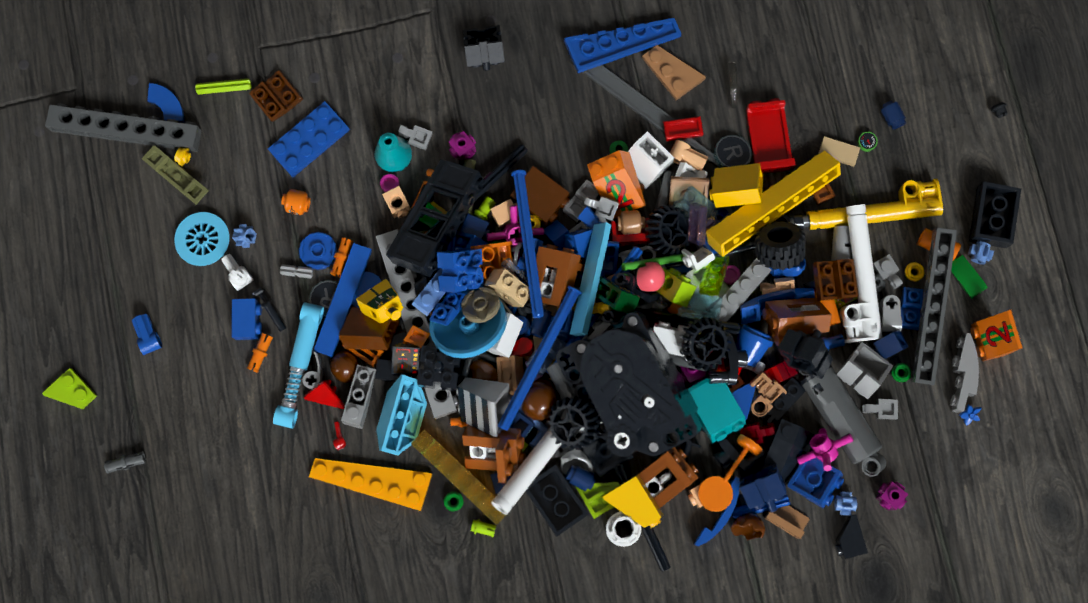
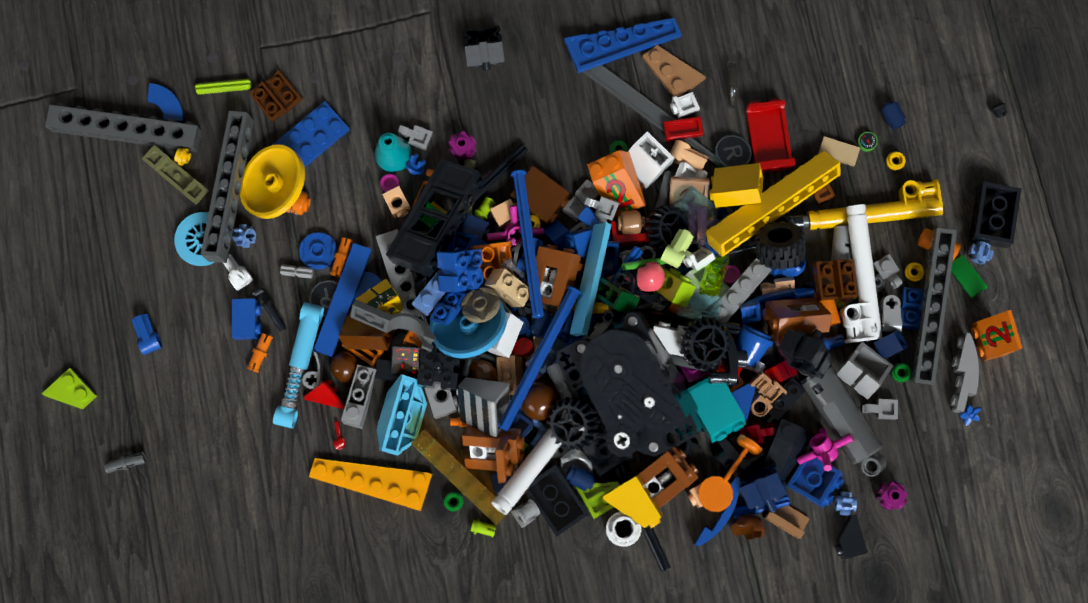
(227, 187): none -> dark grey brick
(272, 181): none -> yellow dish
(388, 322): none -> dark grey piece
(414, 166): none -> blue plate
(526, 513): none -> light grey piece
(676, 250): none -> yellowish green piece
(684, 105): none -> white bracket
(895, 155): none -> yellow plate

